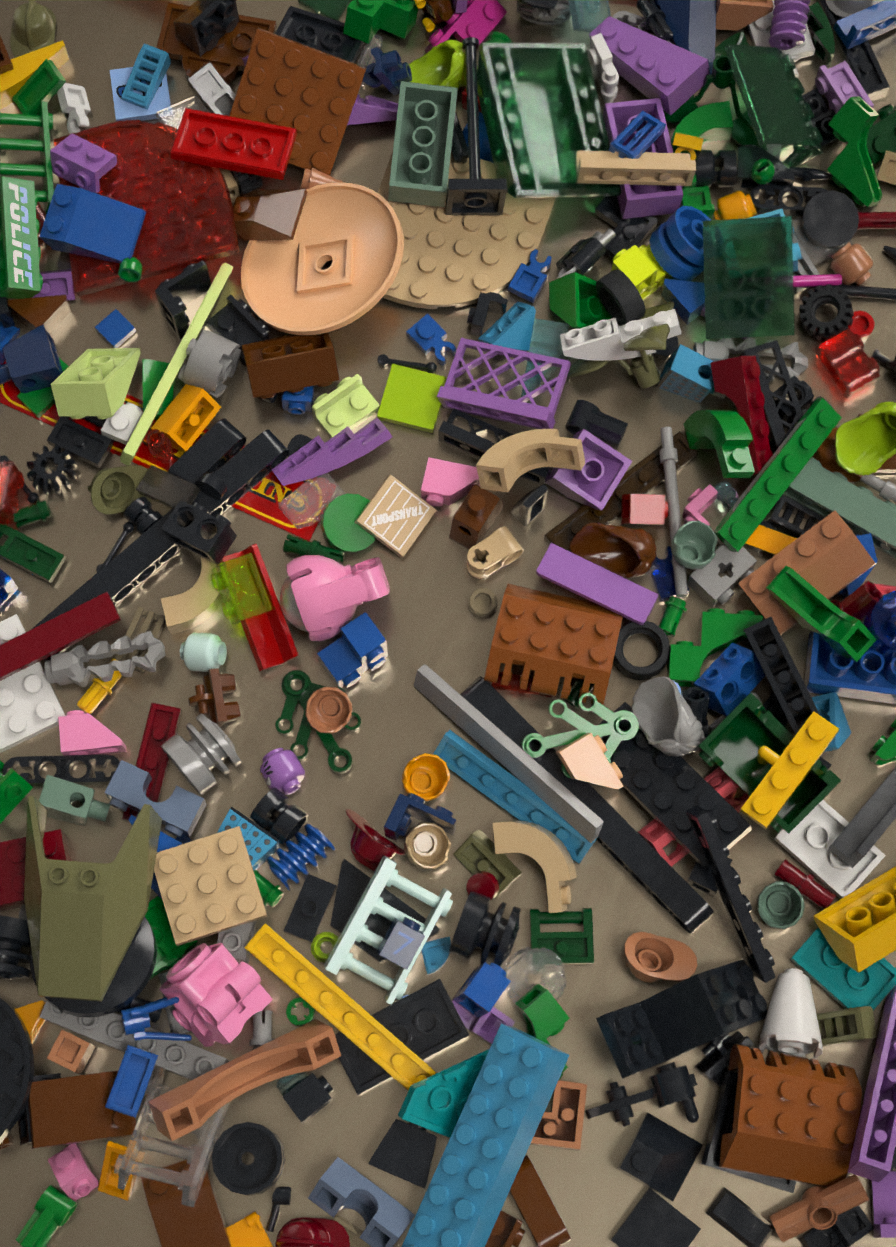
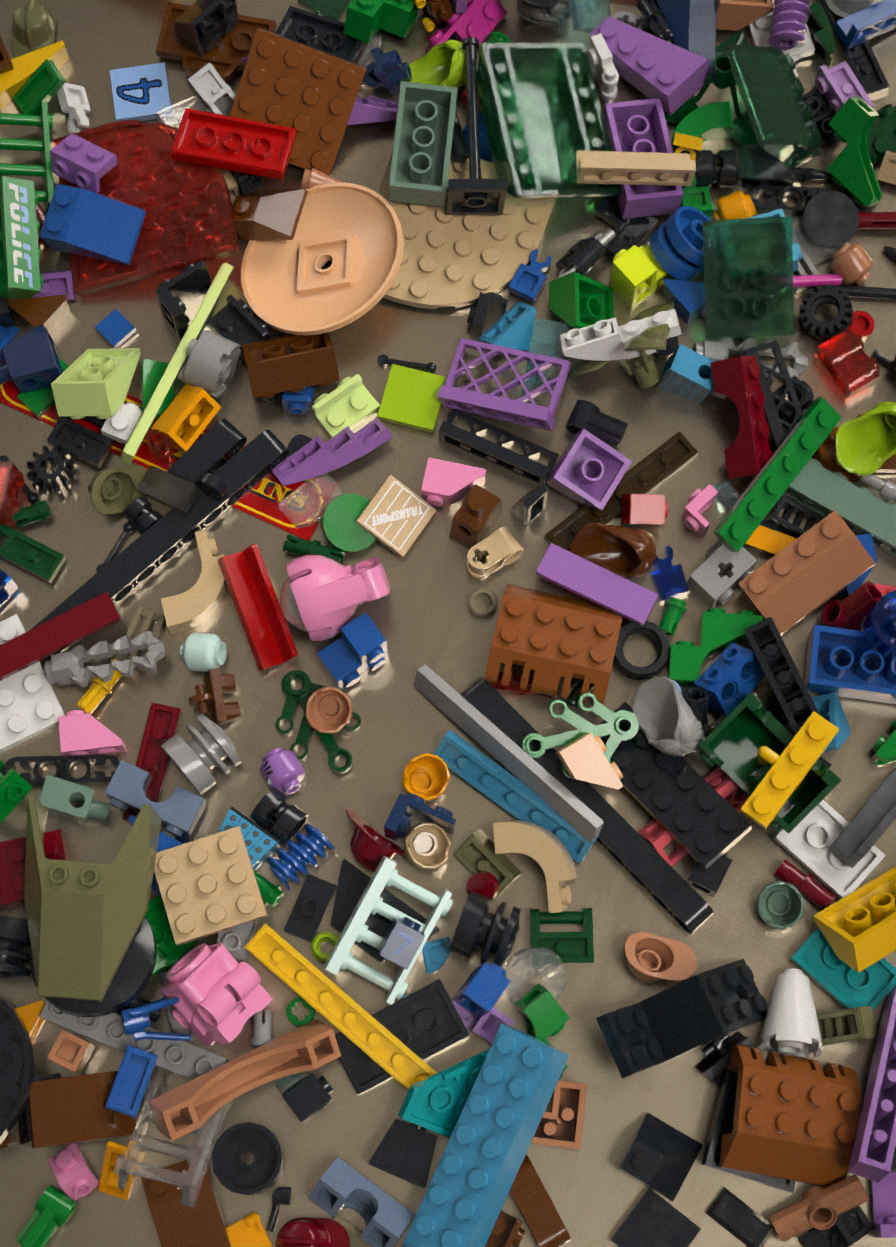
(130, 269): green hinge -> none
(151, 59): dark azure slope -> none
(197, 534): black brick -> none
(240, 589): clear neon green bracket -> none
(429, 337): blue plate -> none
(524, 452): tan arch -> none
(620, 297): black tyre -> none
(626, 151): blue tile -> none
(668, 1087): black piece -> none
(669, 457): light grey bar -> none
(694, 545): sand green hair -> none
(727, 434): green arch -> none
(735, 902): black plate -> none
(766, 174): green hinge -> none
(818, 614): green arch -> none

